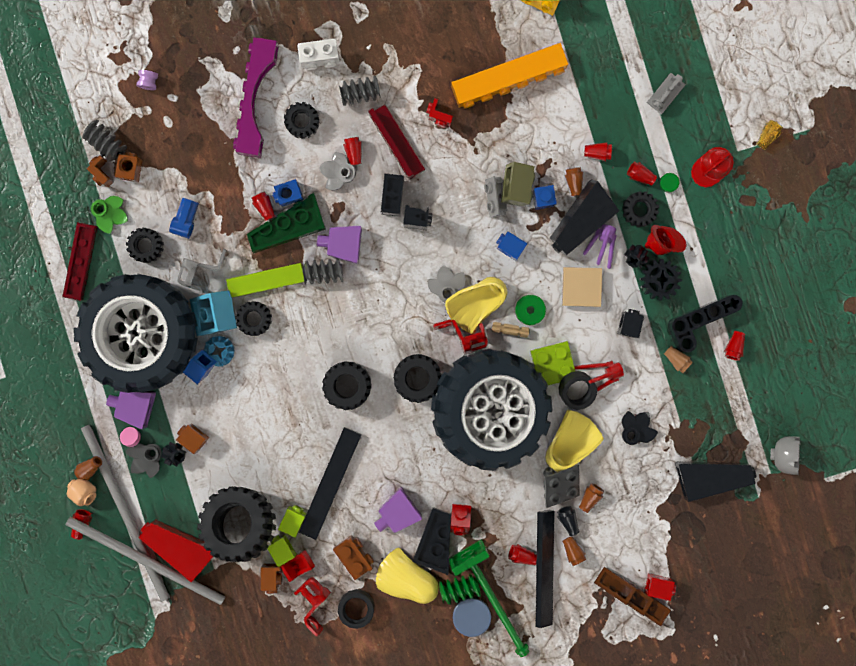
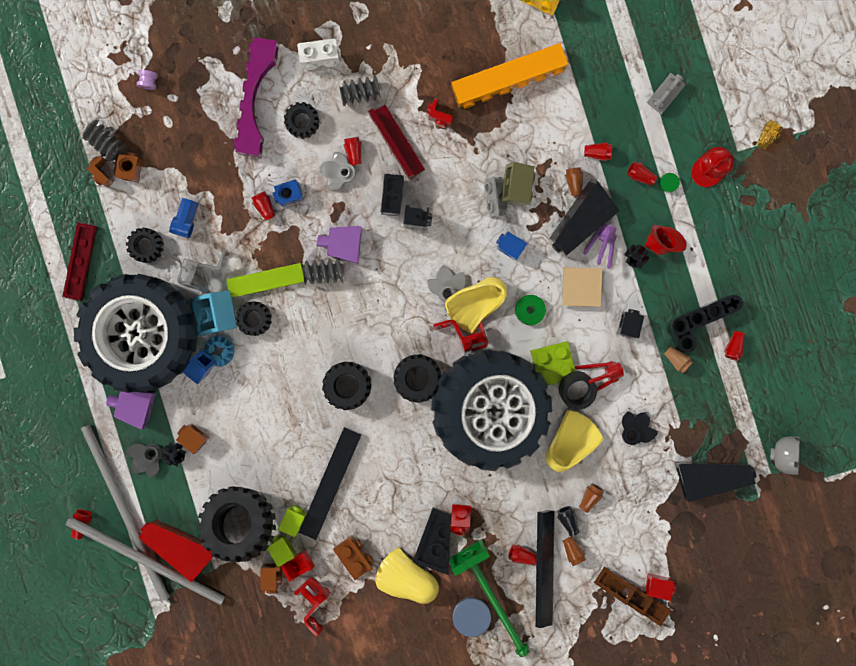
(81, 492): light nougat head -> none
(87, 468): dark orange cone -> none
(111, 215): bright green plate -> none
(130, 437): bright pink tile -> none
(290, 225): dark green wing -> none
(356, 593): black tyre -> none
(397, 512): medium lavender torso -> none
(459, 589): green piece -> none
(510, 329): tan axle -> none
(544, 197): blue brick -> none
(560, 485): dark grey hinge -> none
(646, 199): black tyre -> none
(660, 288): black gear -> none

